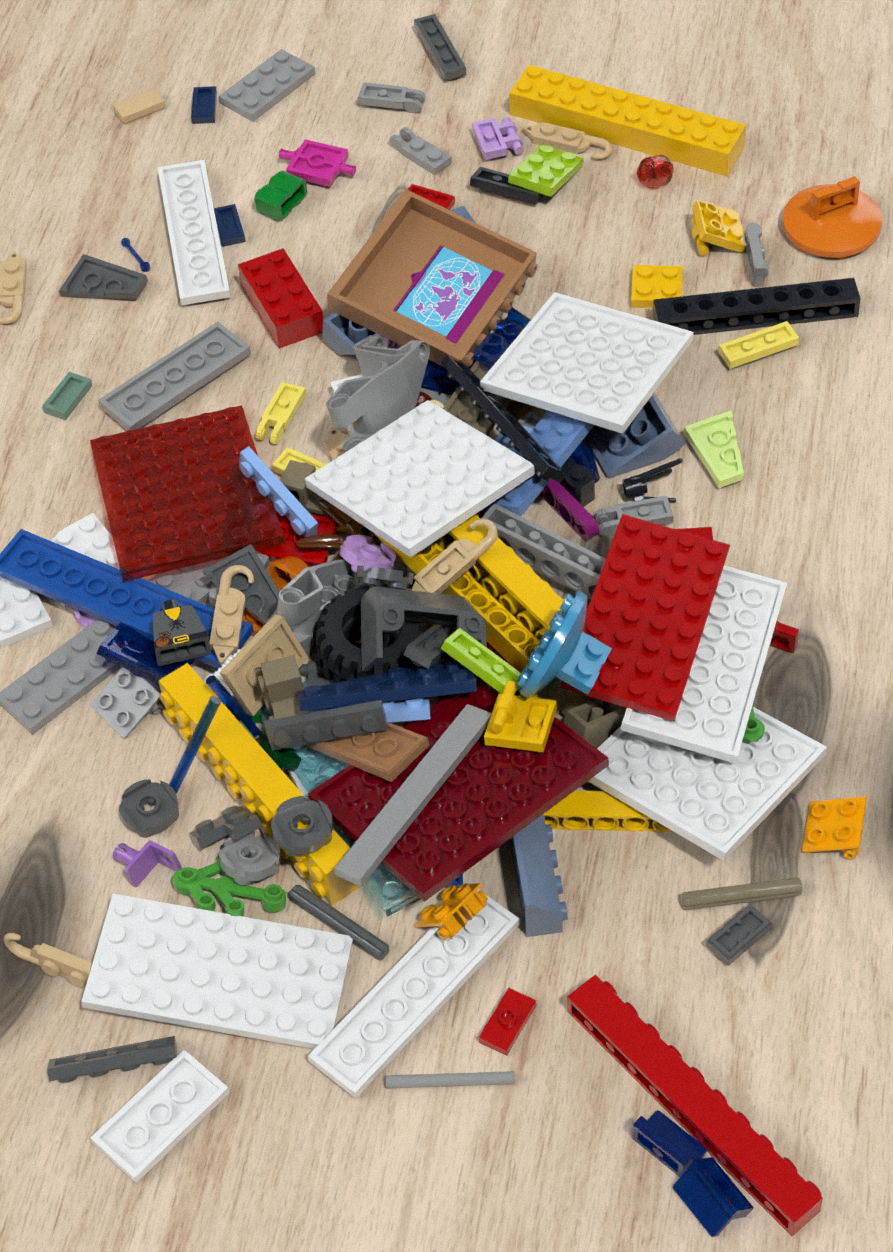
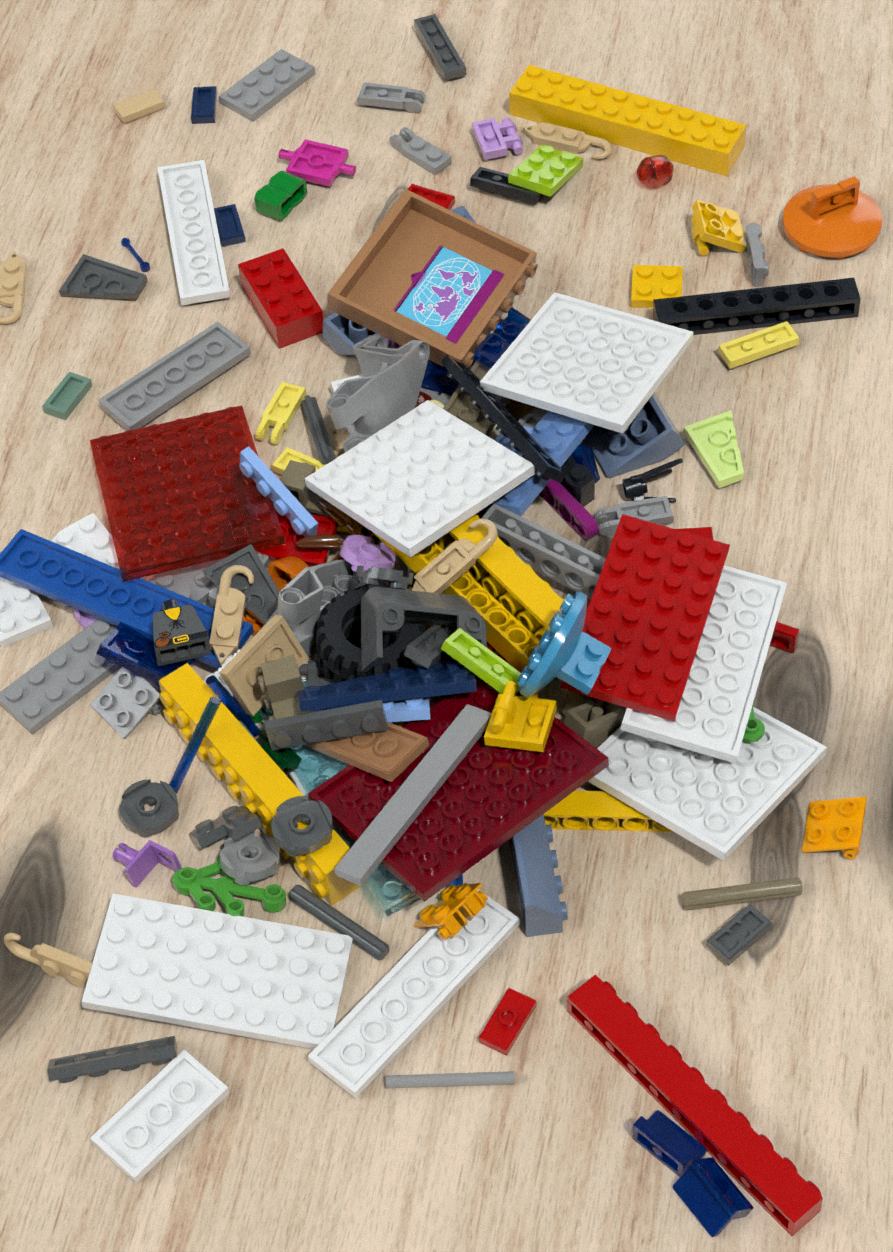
(318, 430): none -> dark grey axle

